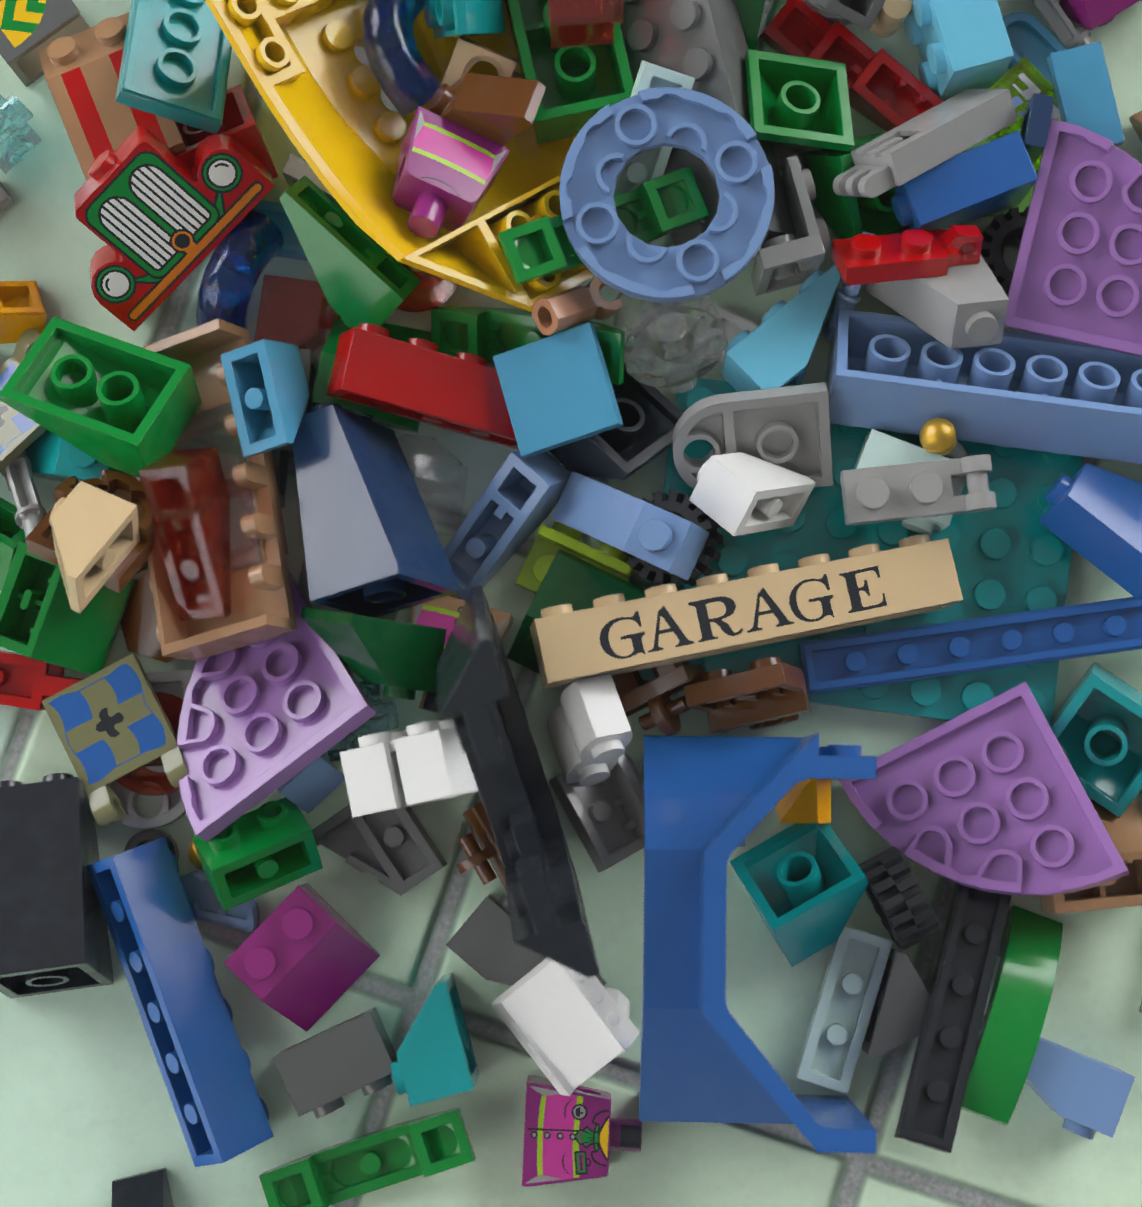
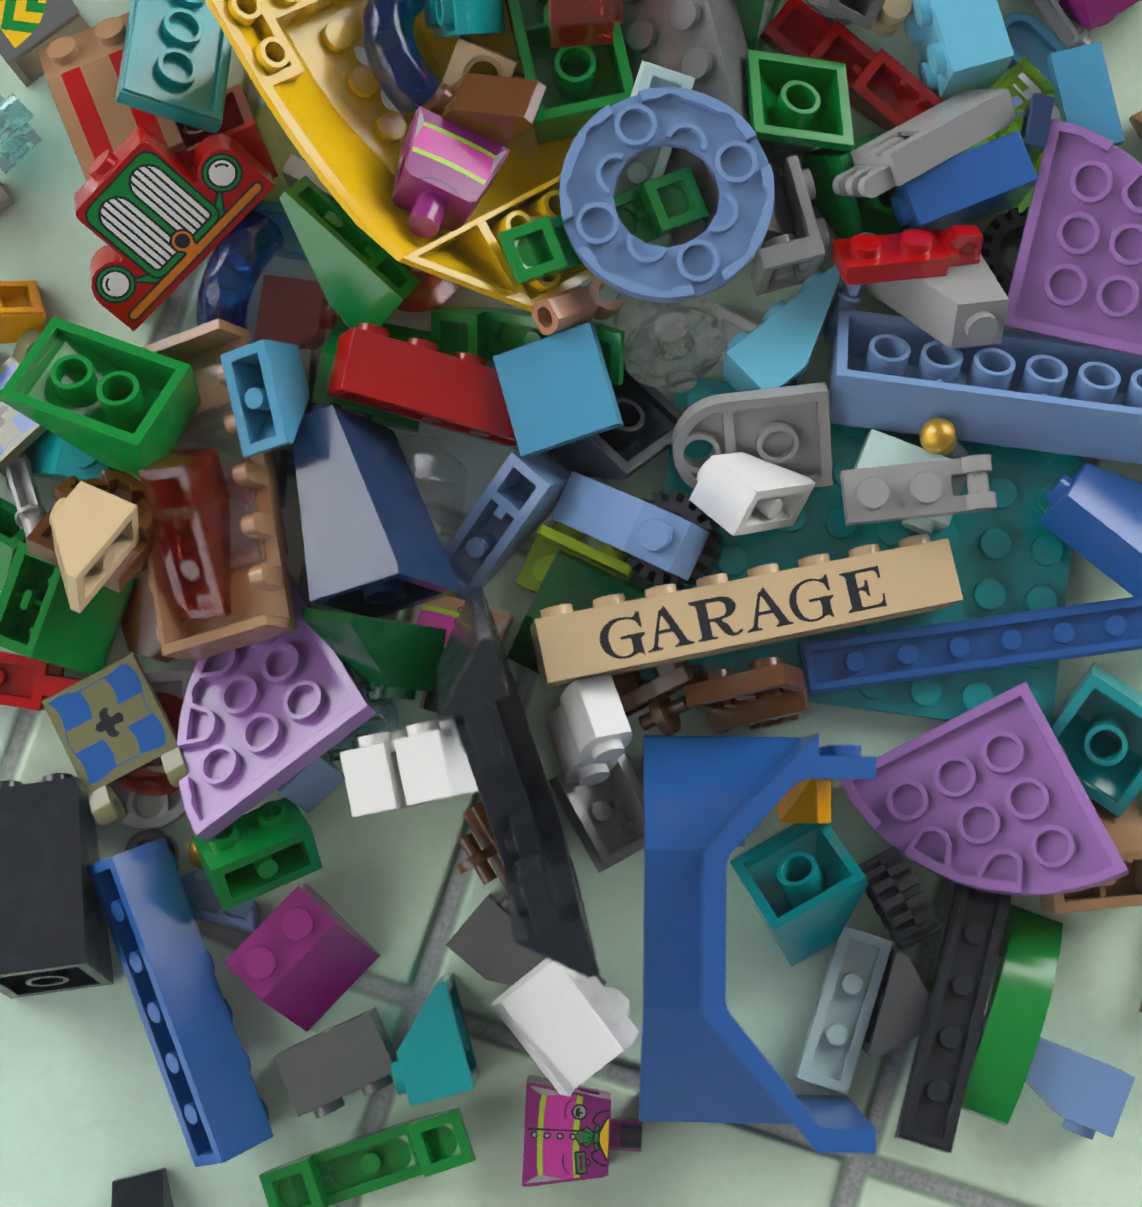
(383, 844): dark grey wing -> none

